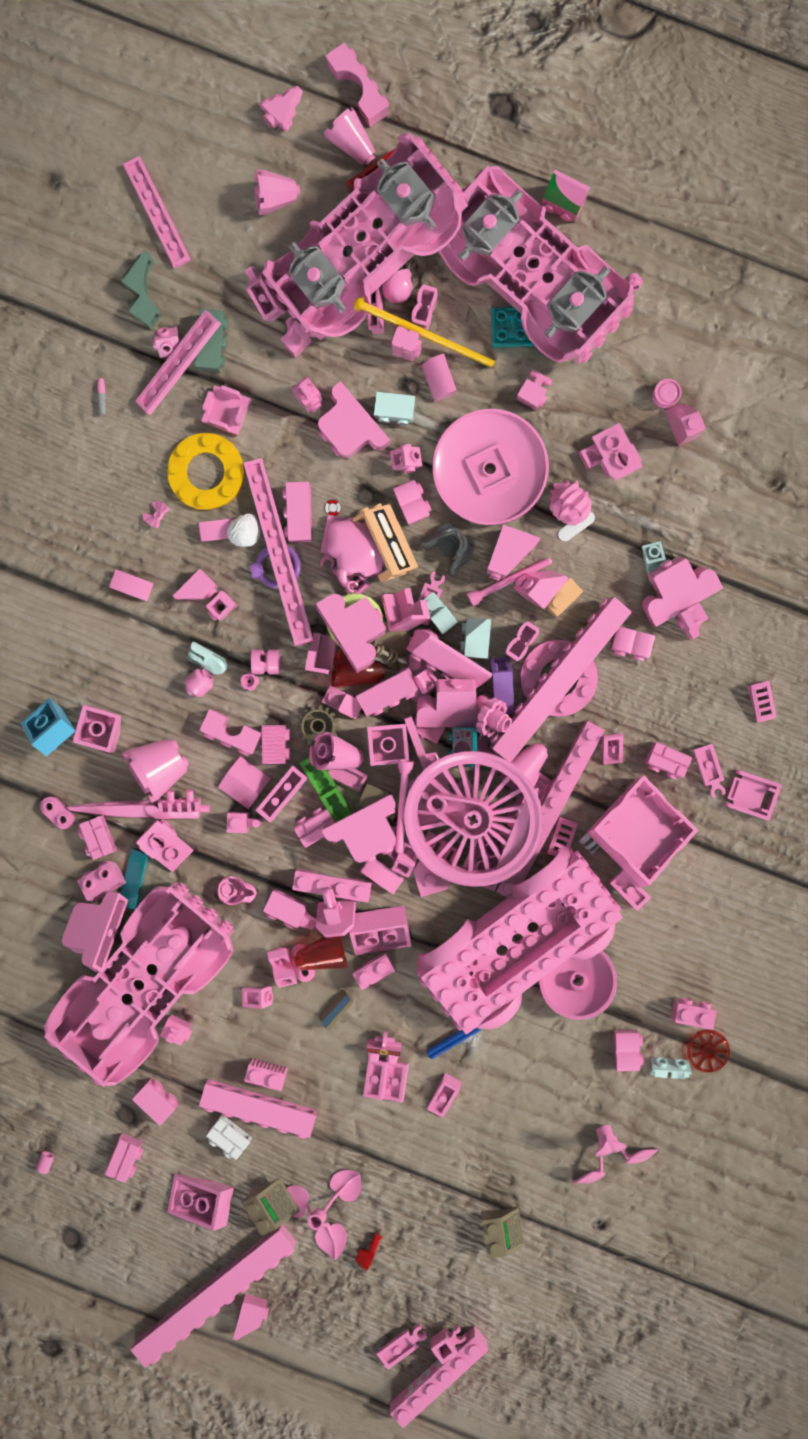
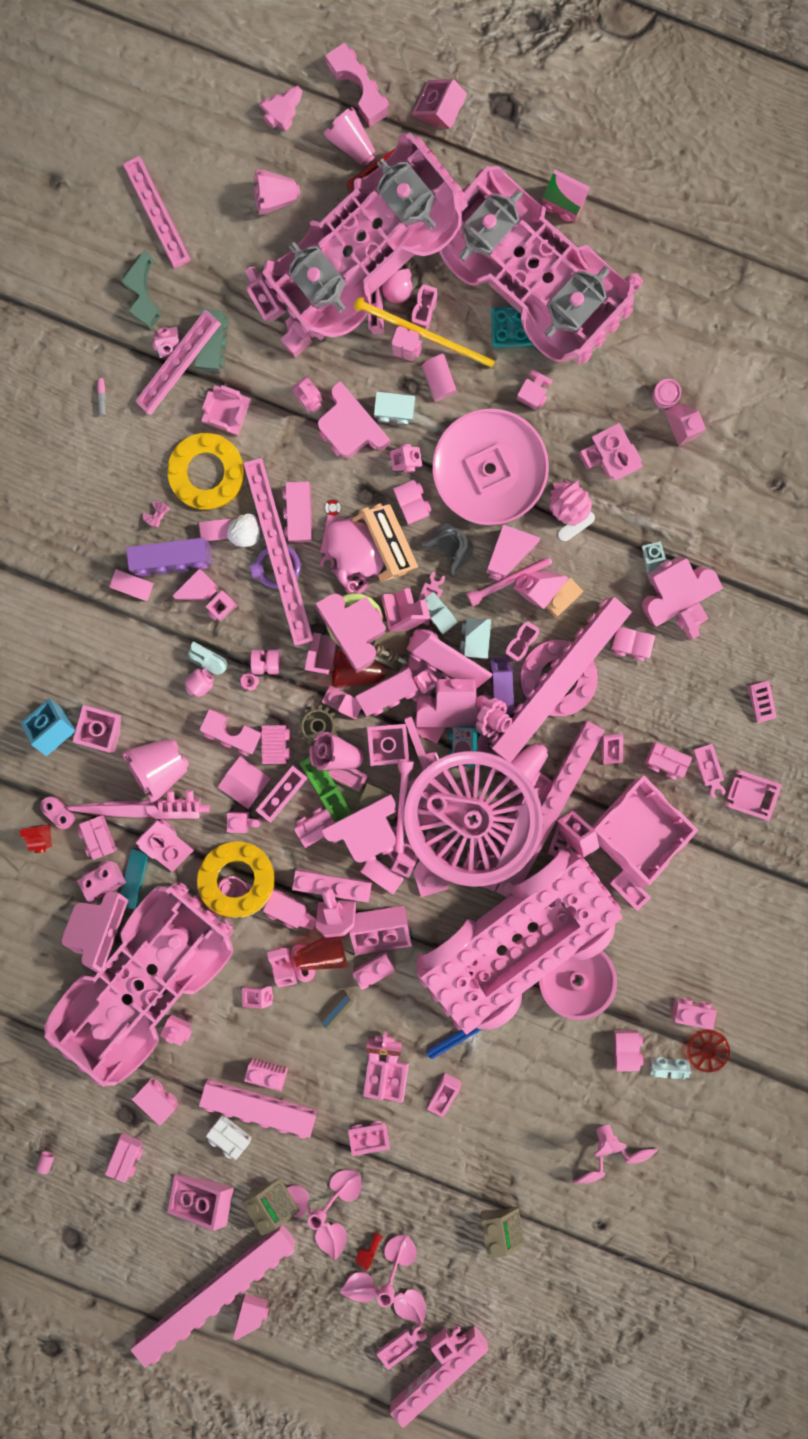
(37, 837): none -> red arch
(169, 556): none -> medium lavender brick
(251, 901): none -> yellow plate
(361, 1288): none -> bright pink plant
(368, 1139): none -> bright pink bracket
(440, 103): none -> bright pink slope
(578, 833): none -> bright pink brick

